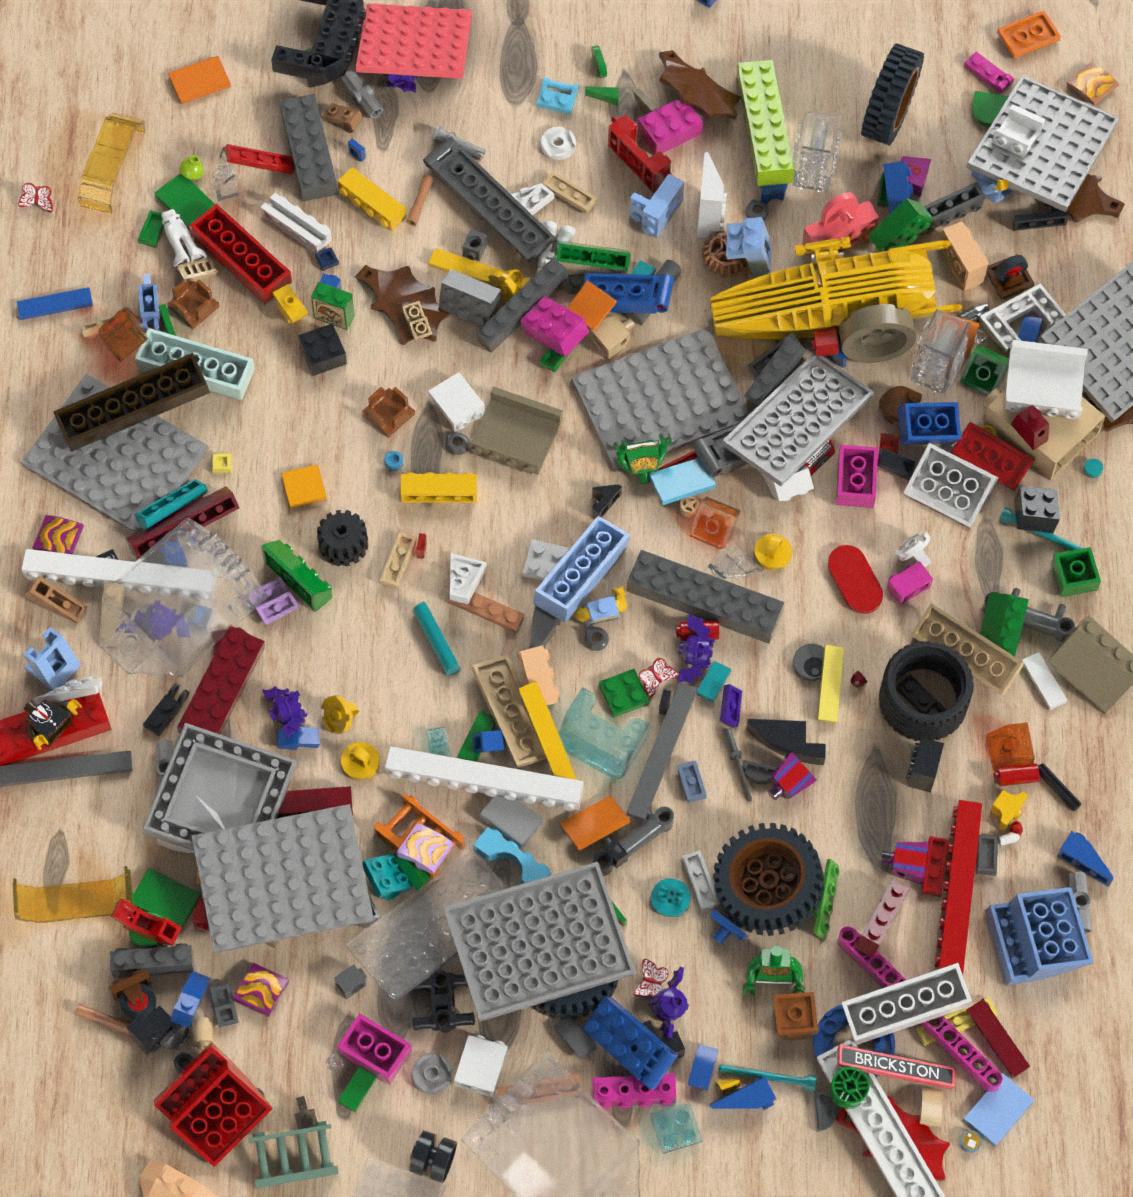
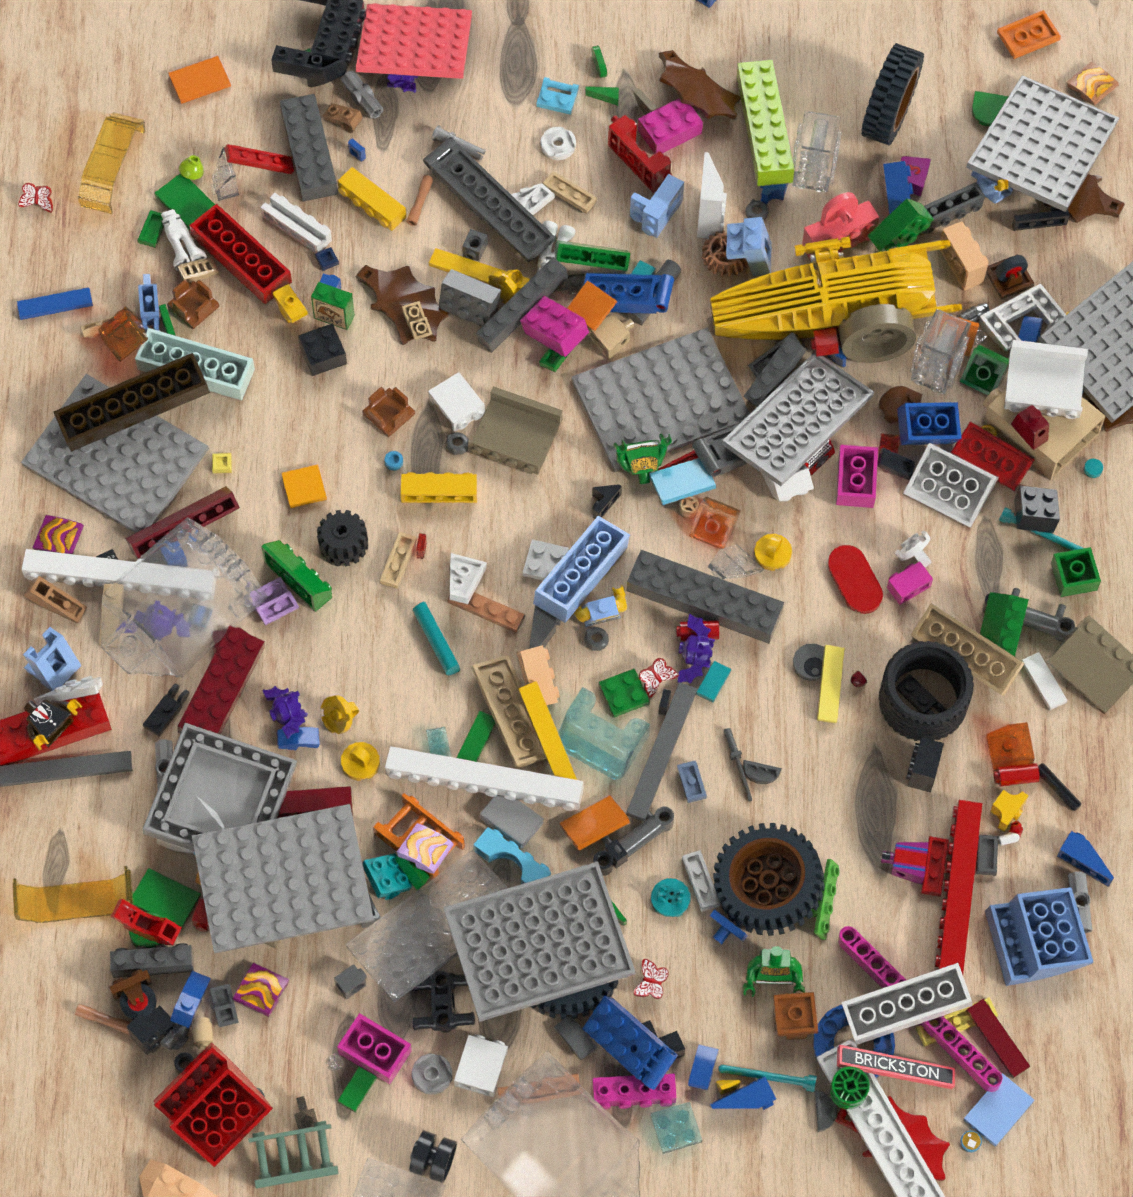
(170, 503): teal brick -> none
(488, 741): blue brick -> none
(669, 1003): dark purple helmet -> none
(731, 706): dark purple plate -> none
(787, 738): black slope -> none
(790, 778): torso -> none
(882, 198): green piece -> none
(882, 918): brick -> none
(931, 1107): tan slope -> none
(988, 72): dark pink plate -> none
(1018, 131): white panel -> none

